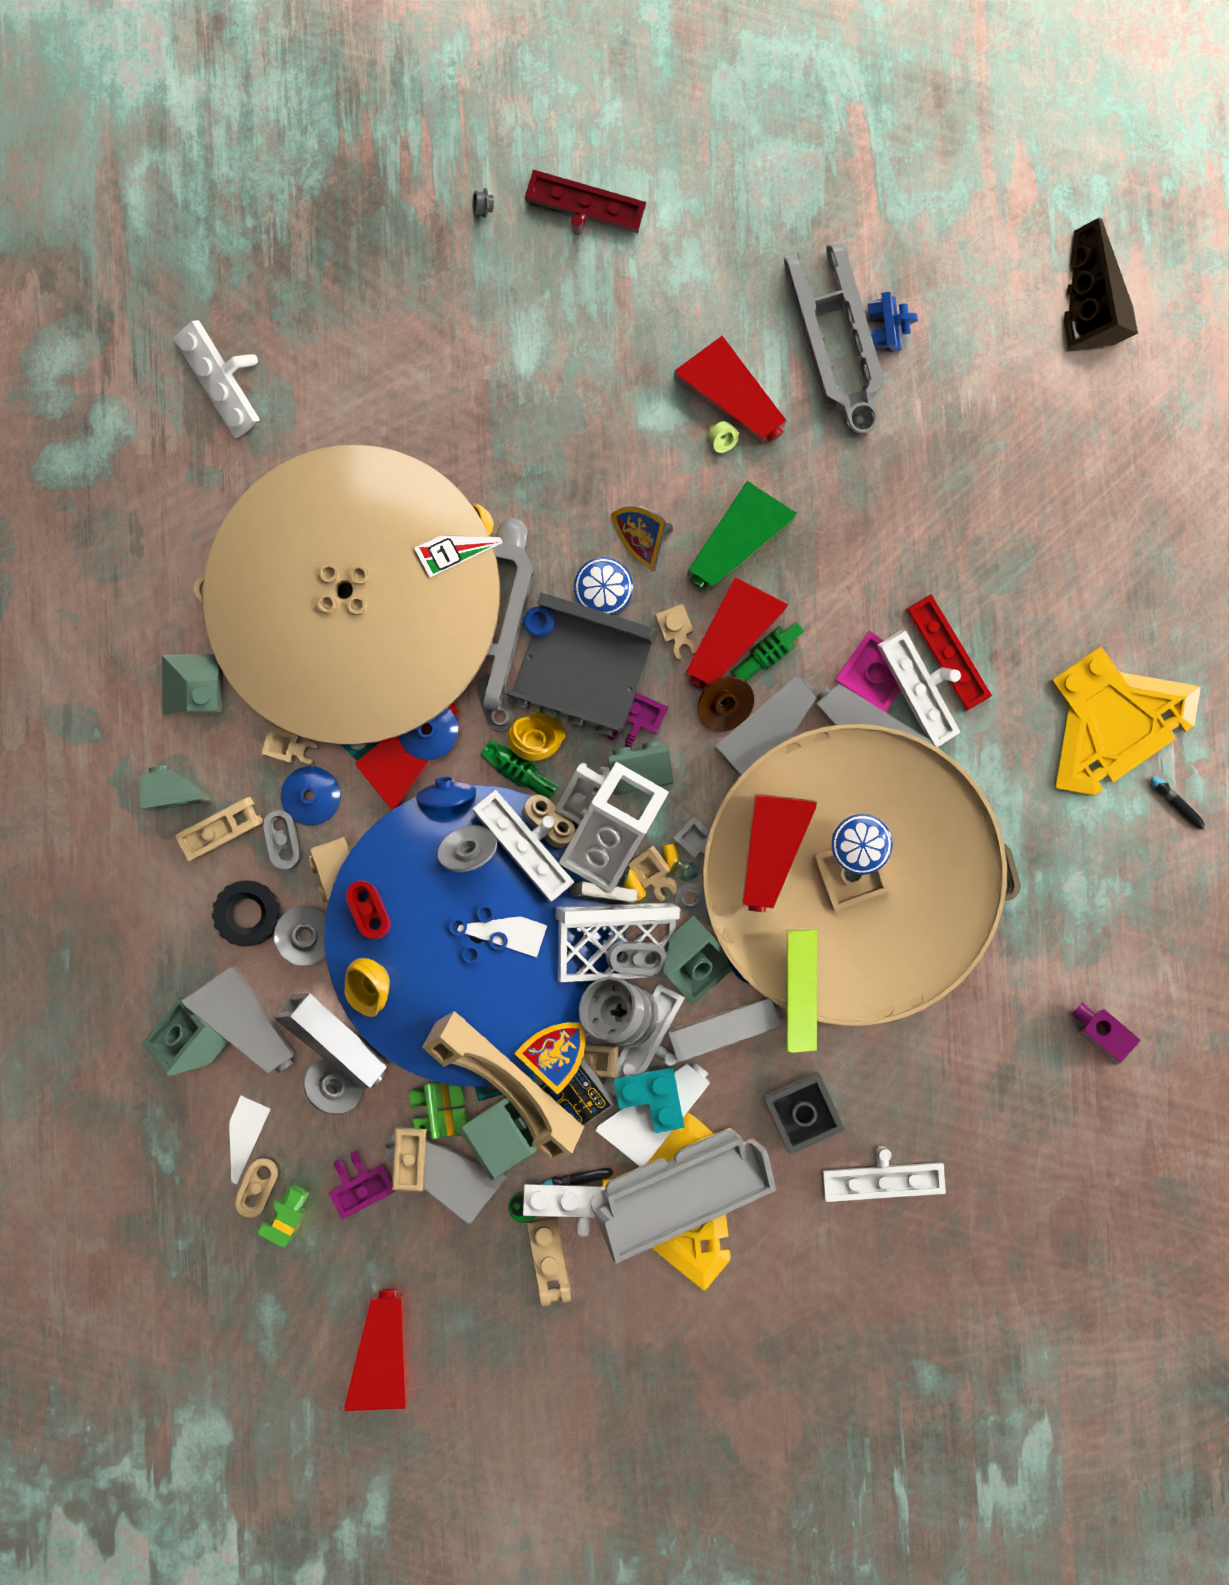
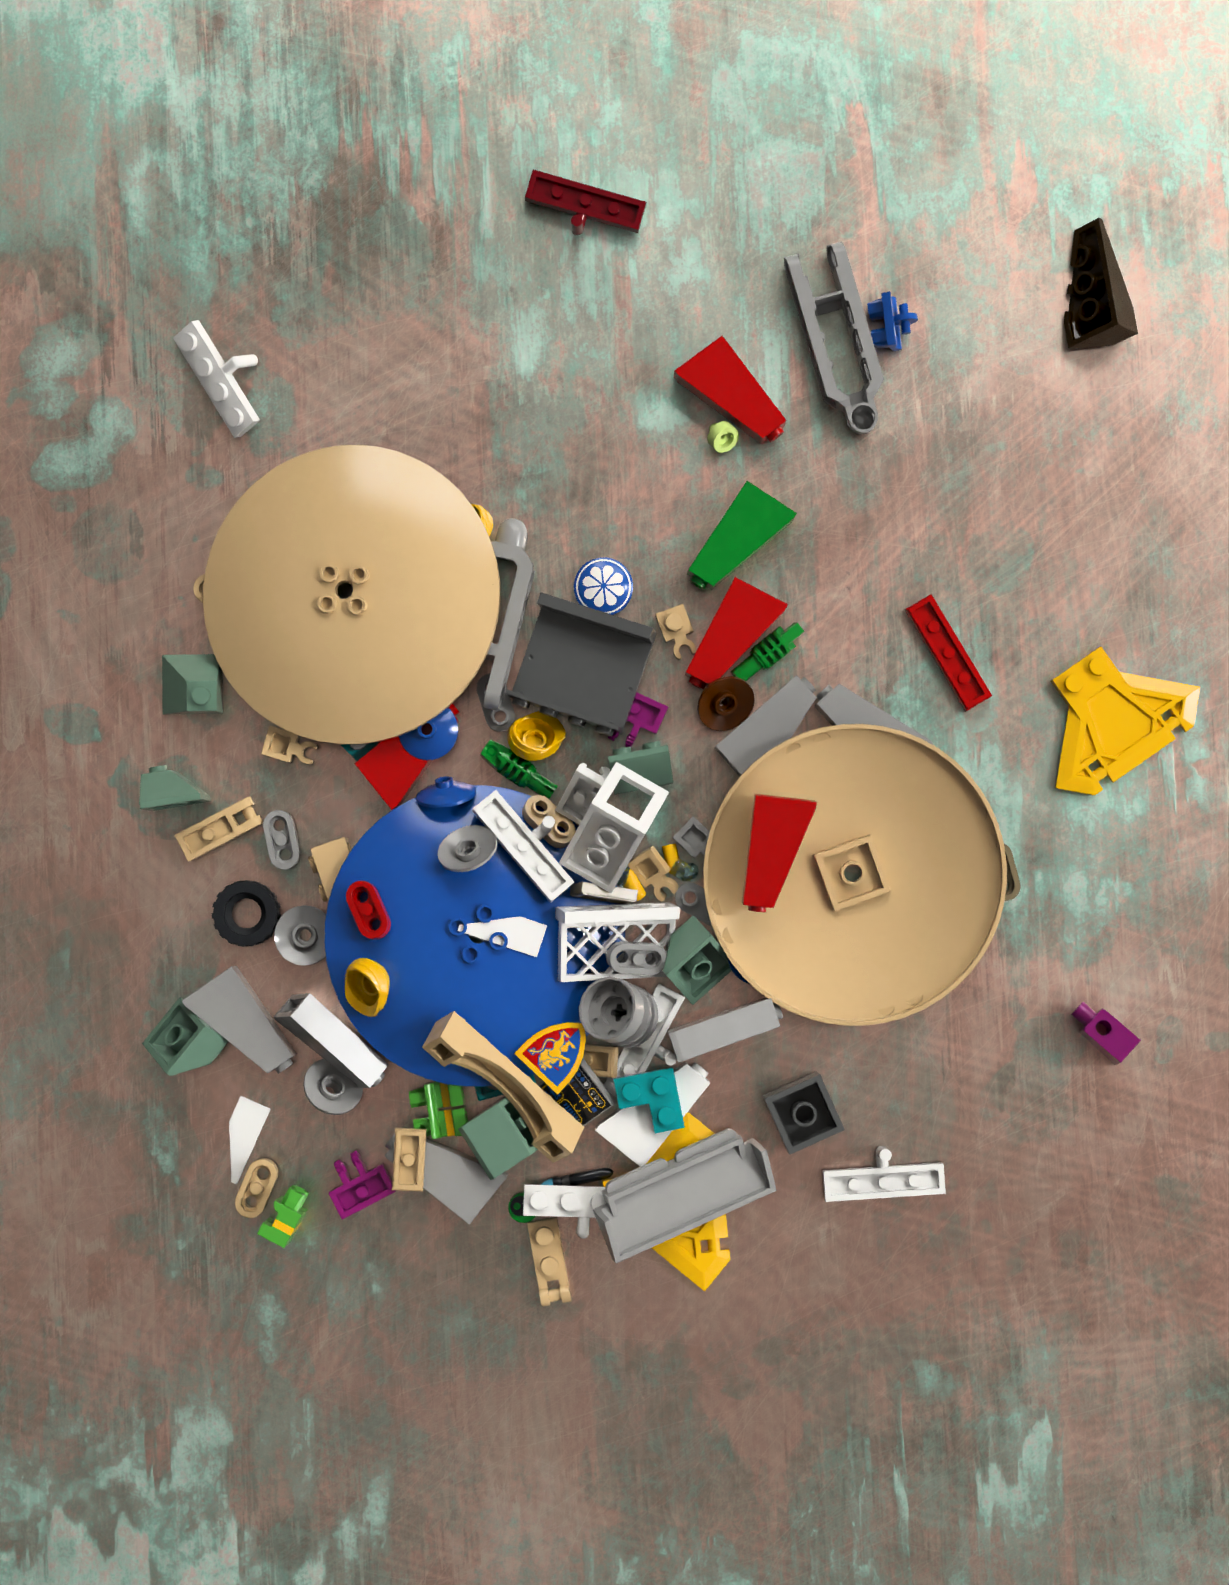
(326, 796): blue dish -> none
(381, 1360): red slope -> none
(449, 551): sticker -> none
(482, 203): dark grey plate -> none
(539, 622): blue tile -> none
(641, 532): shield -> none
(801, 990): slope -> none
(862, 844): dish -> none
(869, 674): dark pink plate -> none
(920, 687): white plate -> none
(1178, 802): black piece -> none

